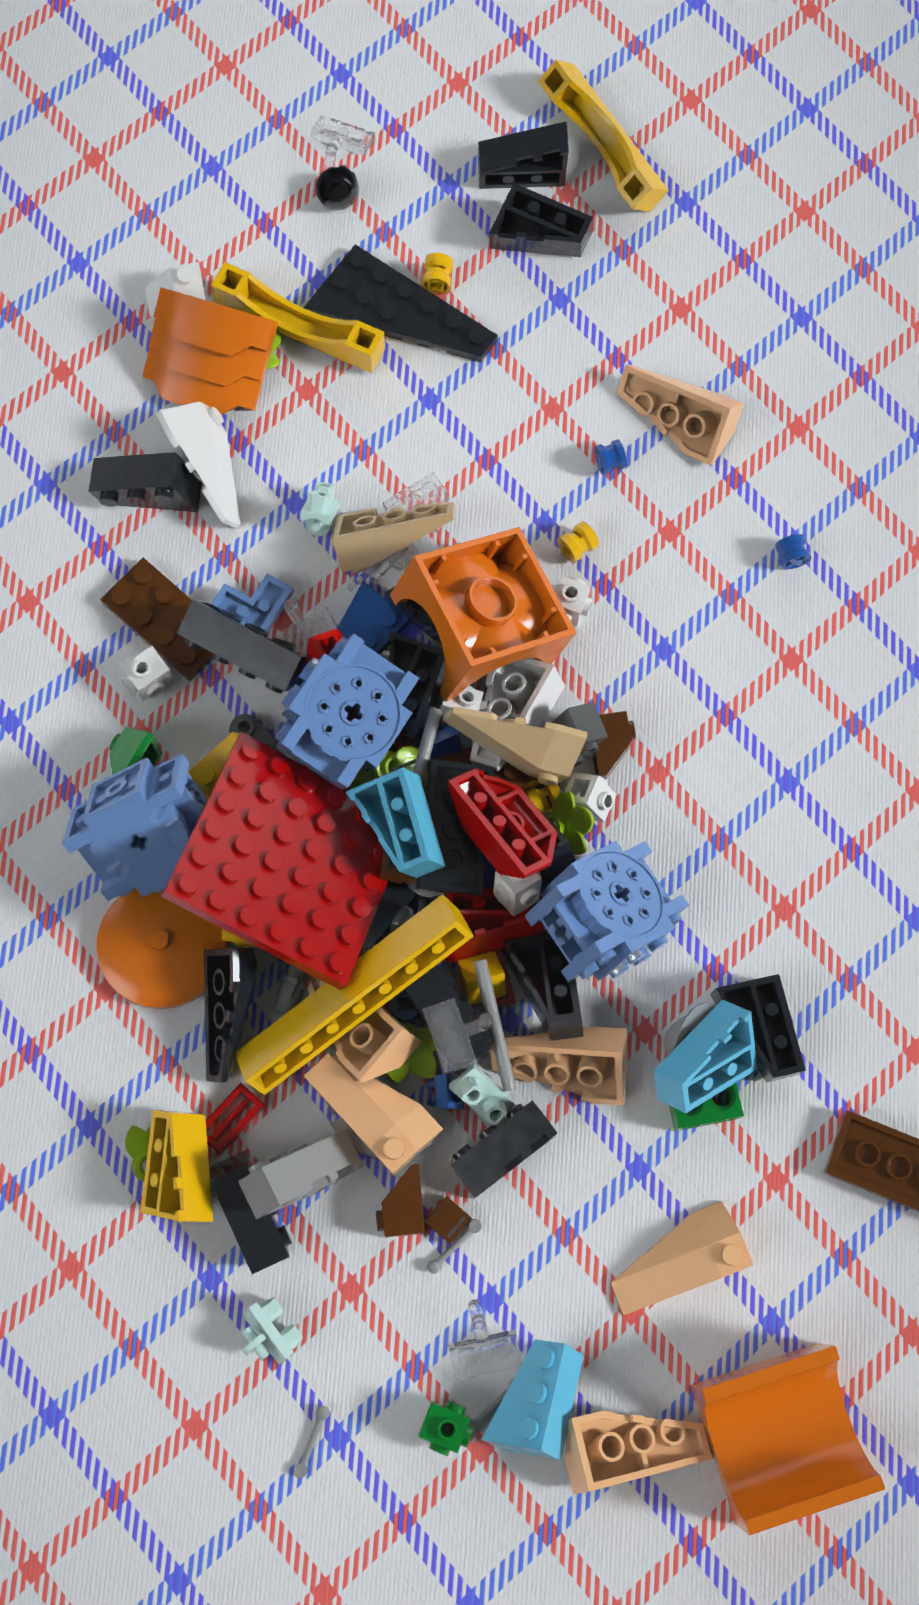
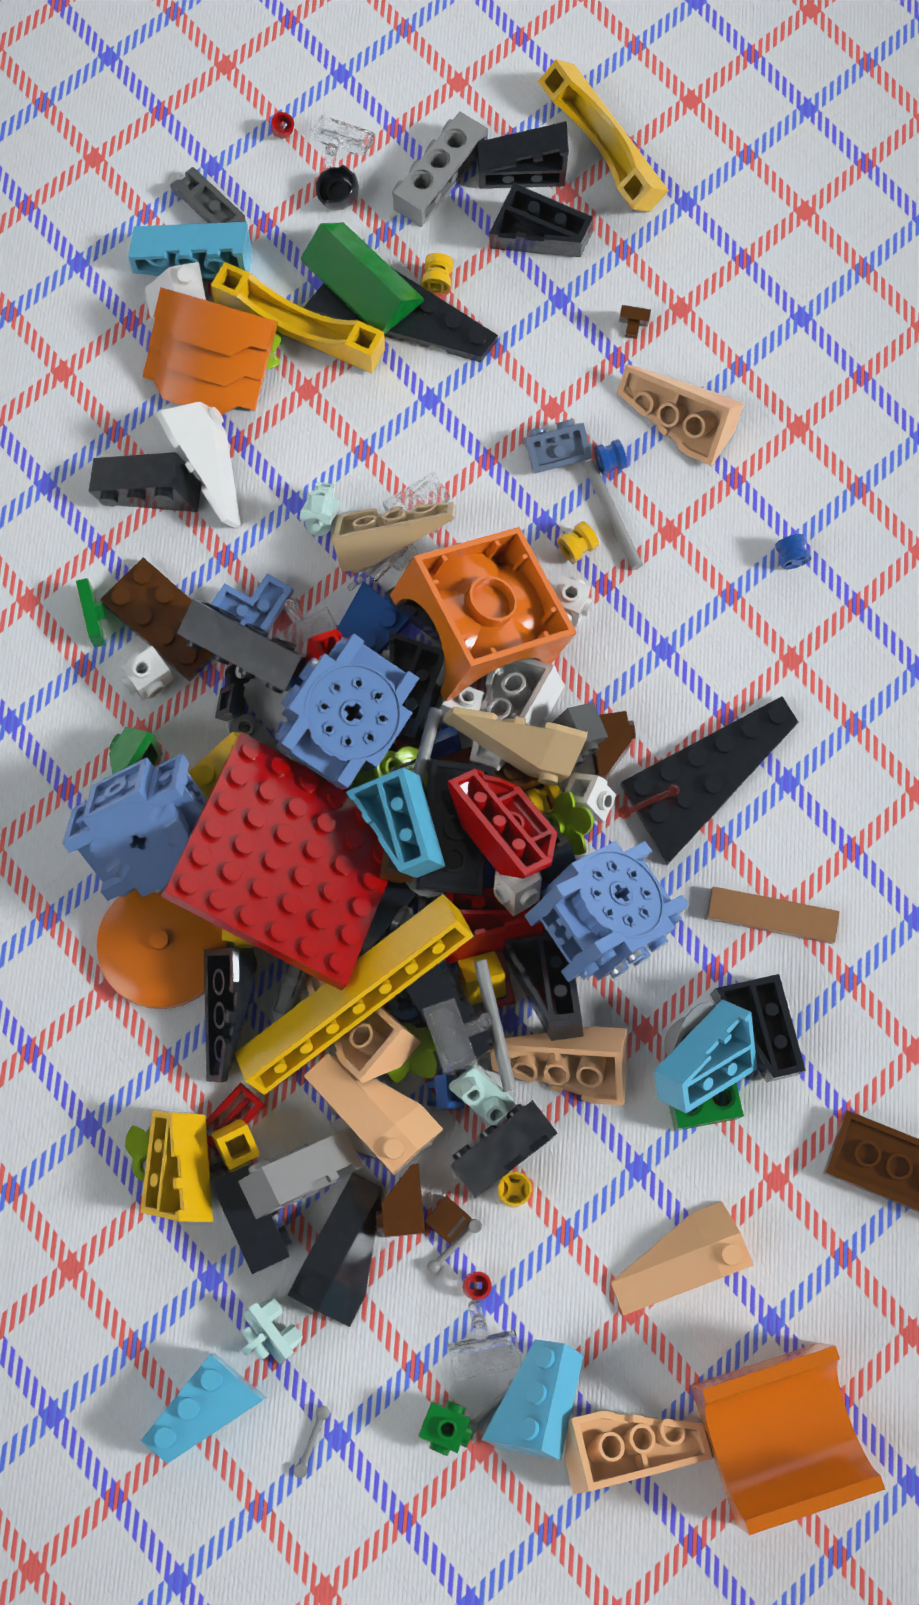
(92, 612): none -> green plate
(201, 1408): none -> medium azure wedge
(206, 199): none -> dark grey plate
(210, 244): none -> medium azure wedge
(231, 699): none -> black plate
(235, 1144): none -> yellow brick
(277, 121): none -> red hinge
(339, 1262): none -> black wedge
(359, 276): none -> green slope
(438, 182): none -> light grey brick
(477, 1294): none -> red hinge
(514, 1189): none -> yellow wheel
(557, 447): none -> sand blue bracket
(612, 515): none -> light grey bar
(625, 812): none -> clear red hinge
(634, 317): none -> reddish brown tile
(706, 775): none -> black wing
(773, 915): none -> medium nougat tile

